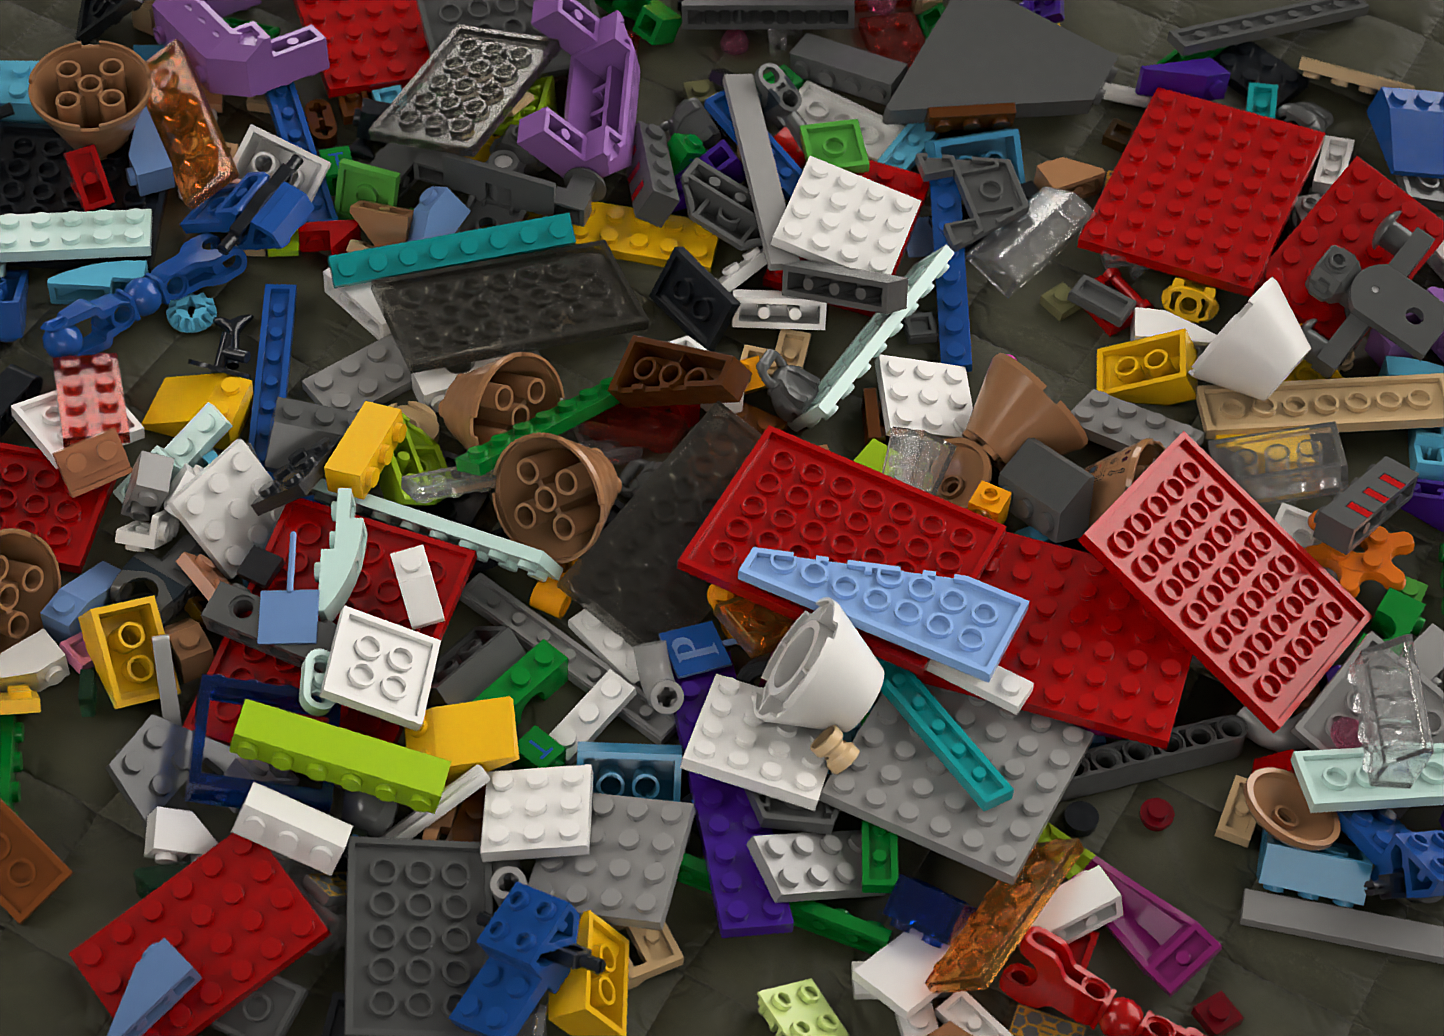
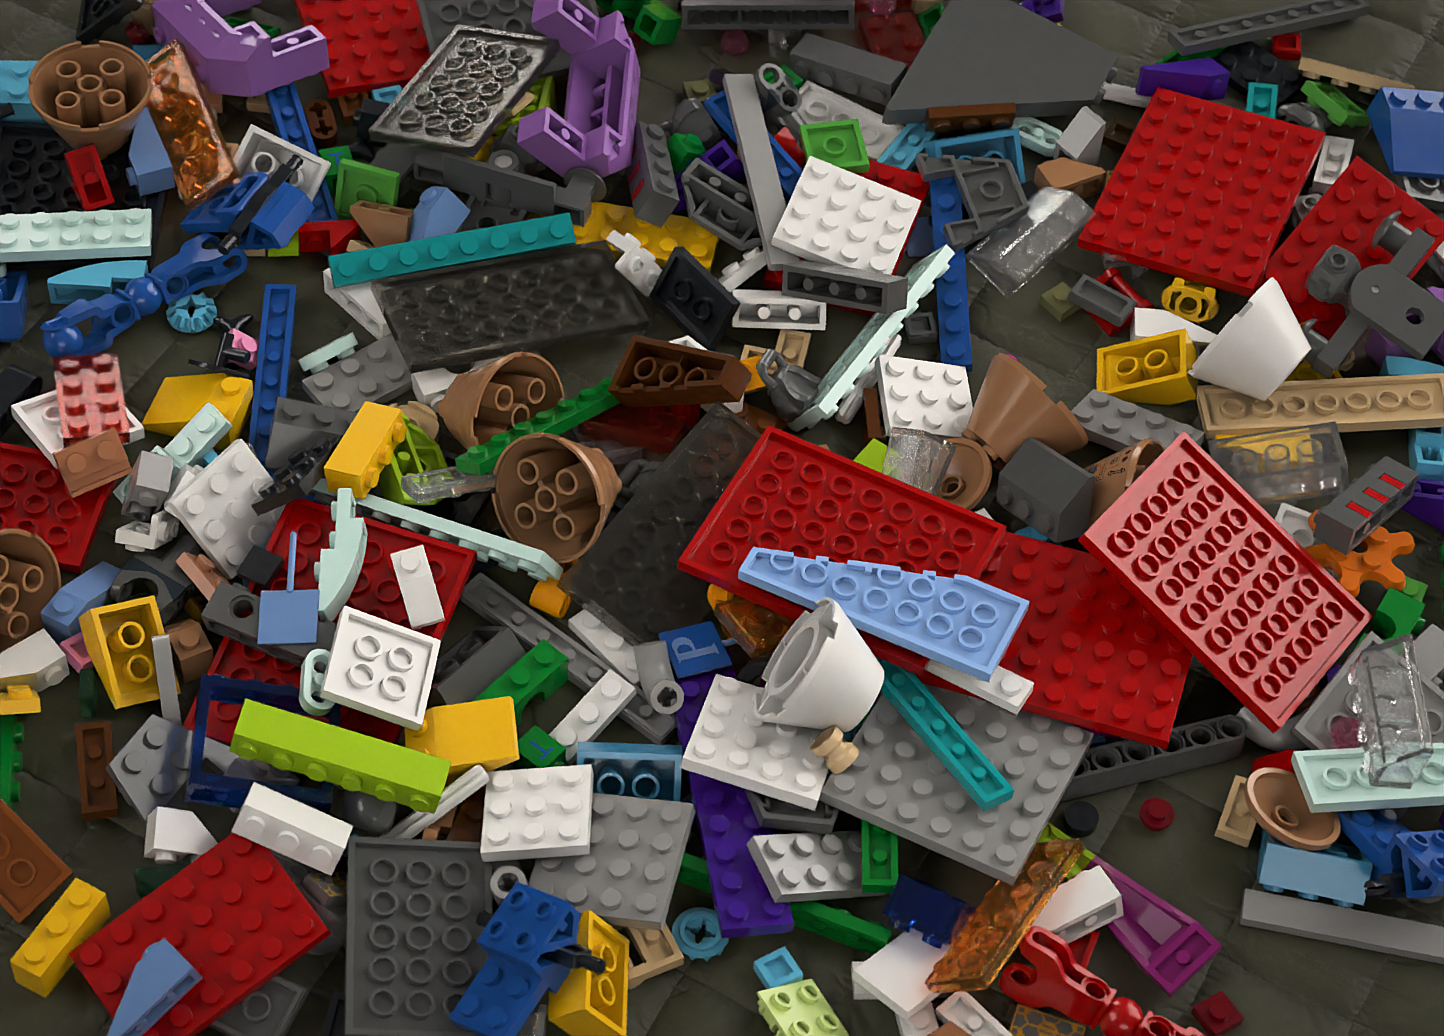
(69, 923): none -> yellow brick
(94, 754): none -> reddish brown plate
(137, 33): none -> dark red plate
(246, 343): none -> bright pink plate
(318, 359): none -> light aqua plate
(635, 263): none -> white bracket
(689, 923): none -> medium azure gear
(777, 969): none -> medium azure plate
(852, 402): none -> white axle
(990, 502): light orange brick -> none
(1037, 135): none -> light aqua plate
(1082, 138): none -> light grey slope
(1286, 46): none -> red tile
(1338, 105): none -> bright green plate

